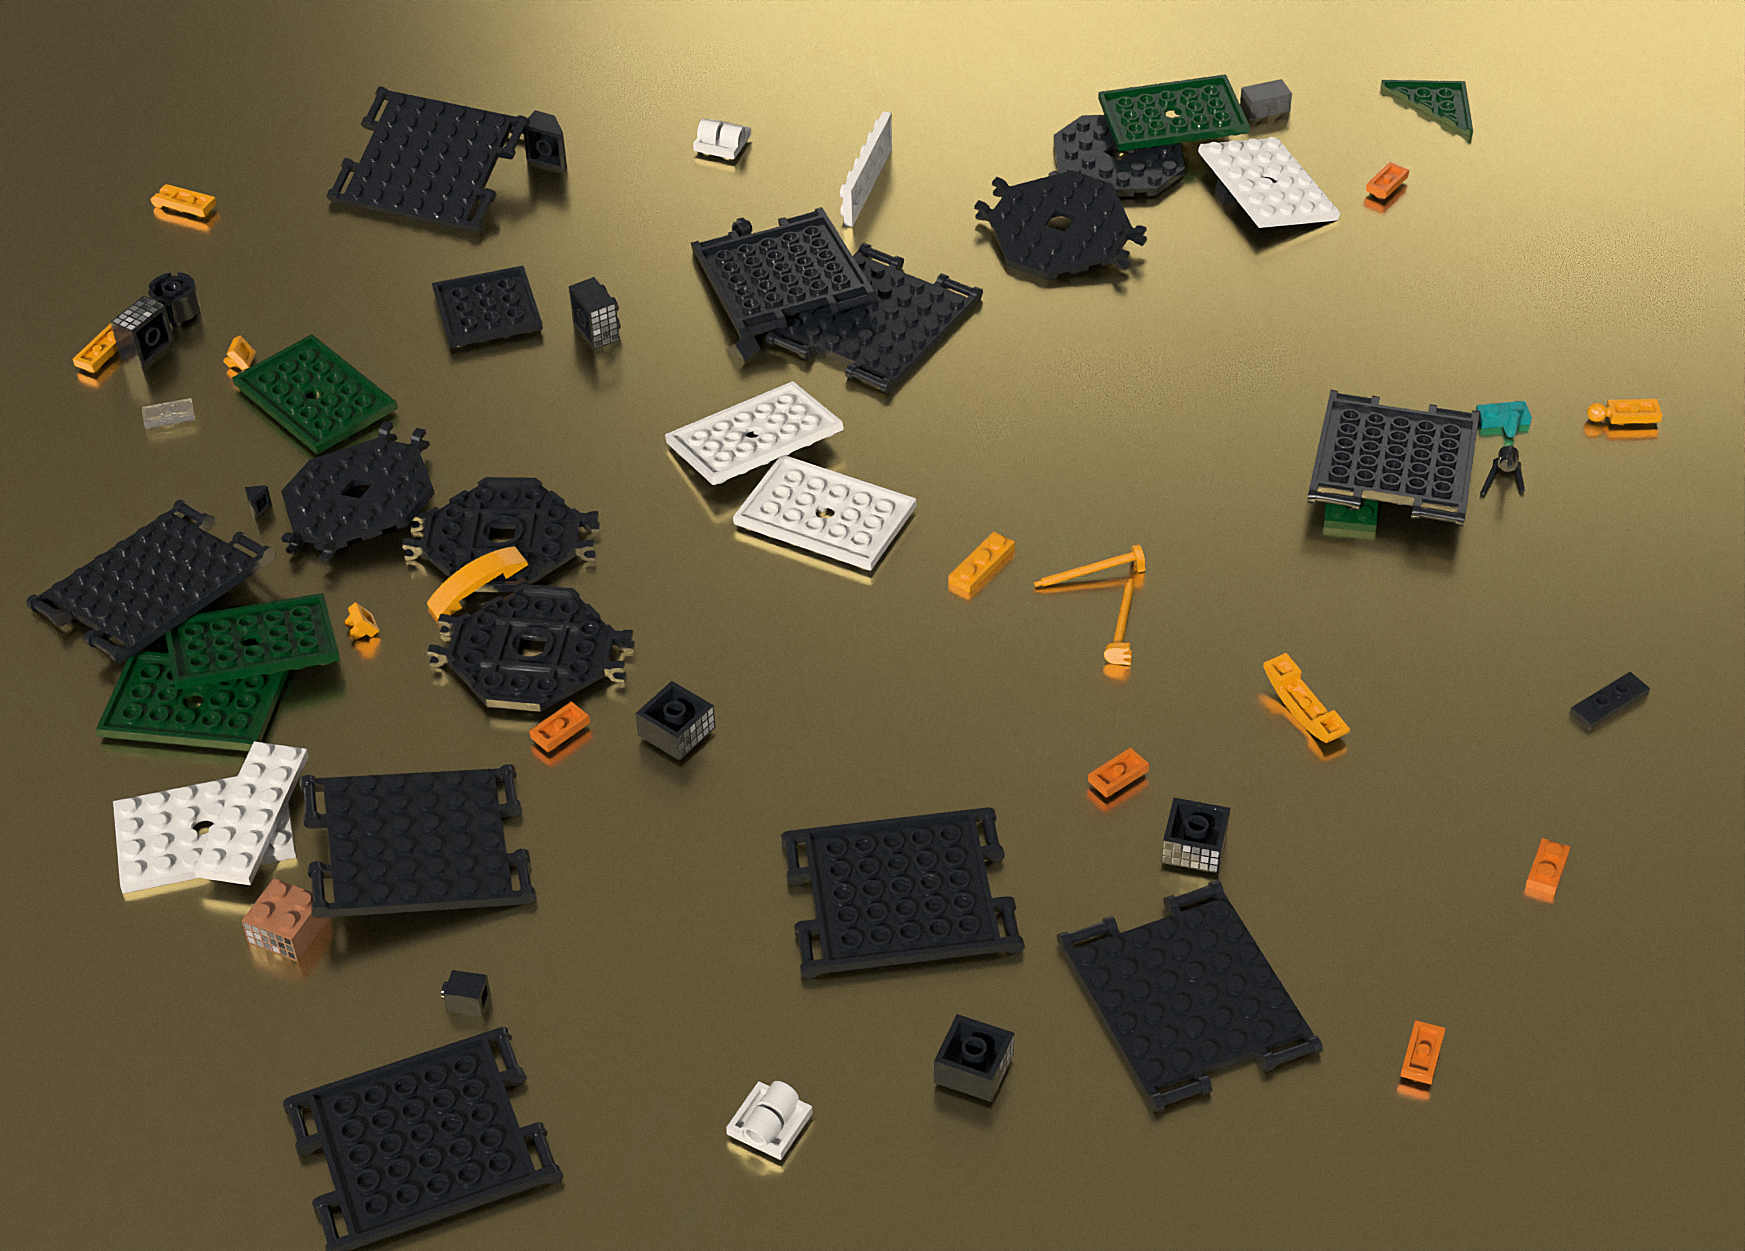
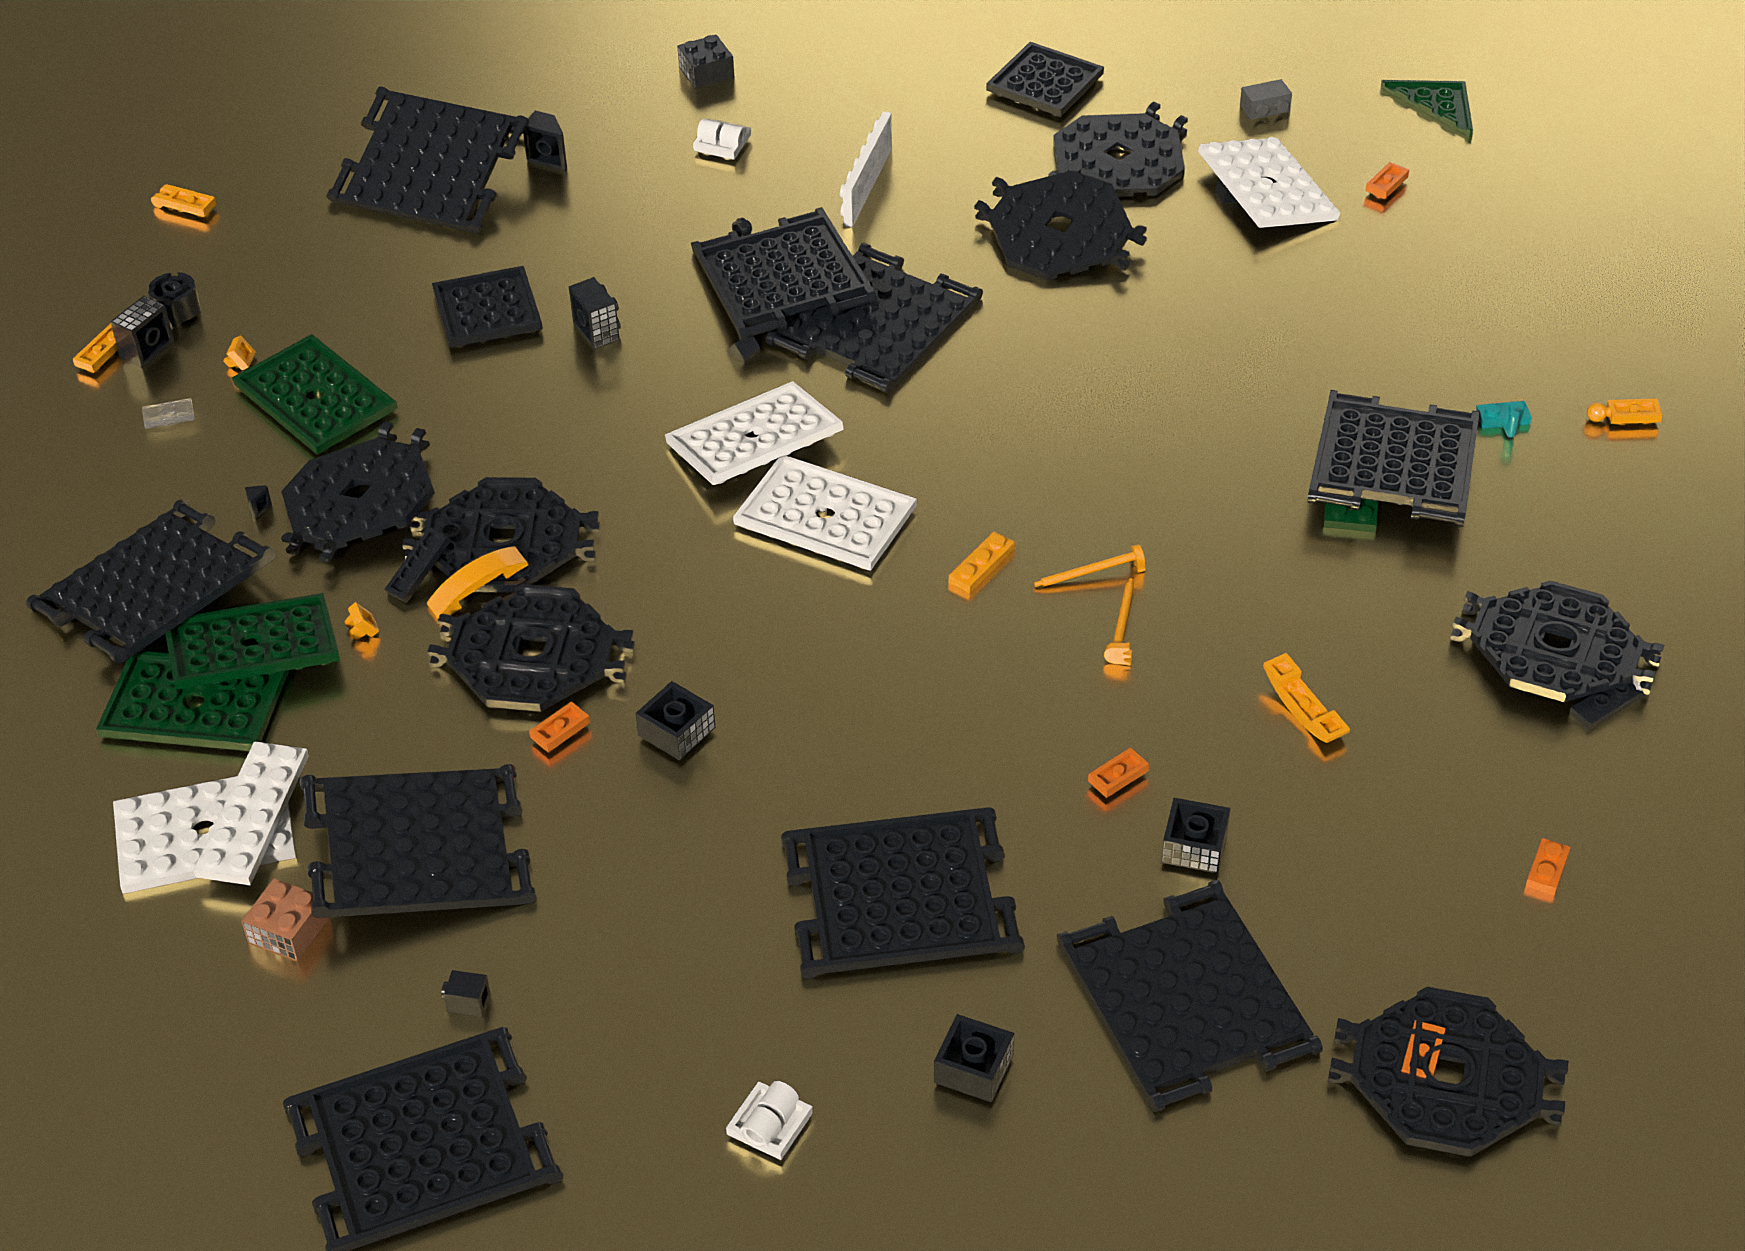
(417, 564): none -> black plate
(706, 61): none -> black brick
(1045, 78): none -> black plate
(1205, 110): dark green plate -> none
(1499, 1081): none -> black plate
(1508, 461): black plant -> none
(1601, 649): none -> black plate

